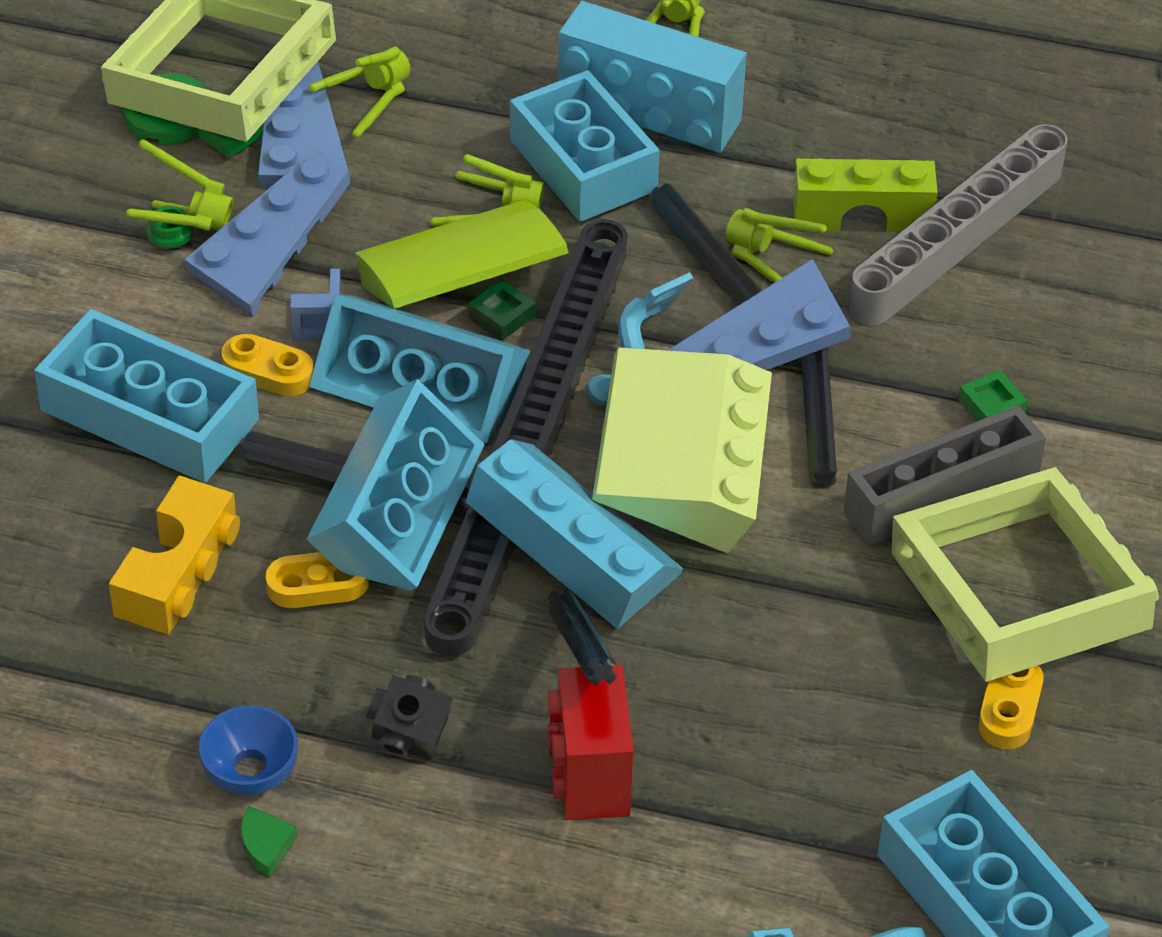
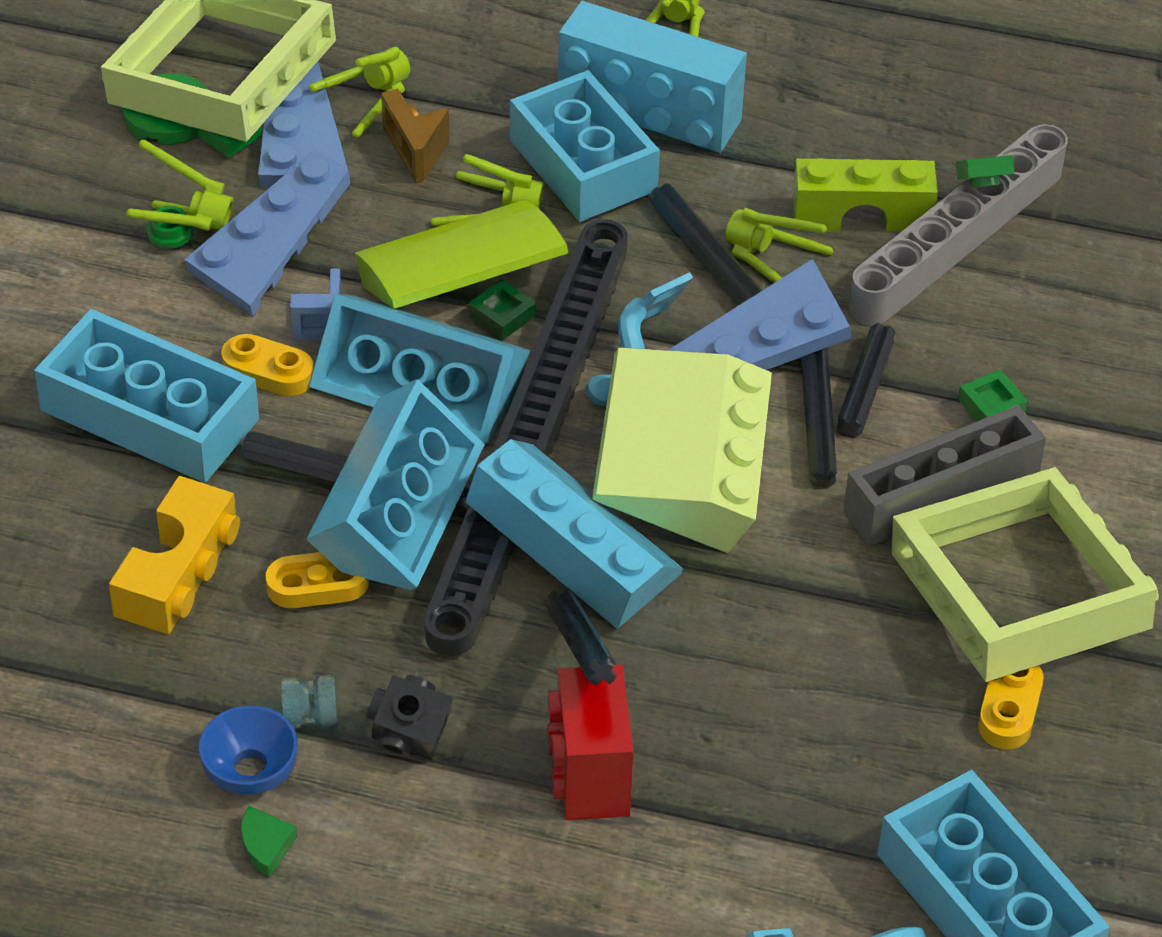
(296, 701): none -> clear light blue wheel
(415, 137): none -> pearl gold slope
(866, 380): none -> black axle
(985, 170): none -> green plate

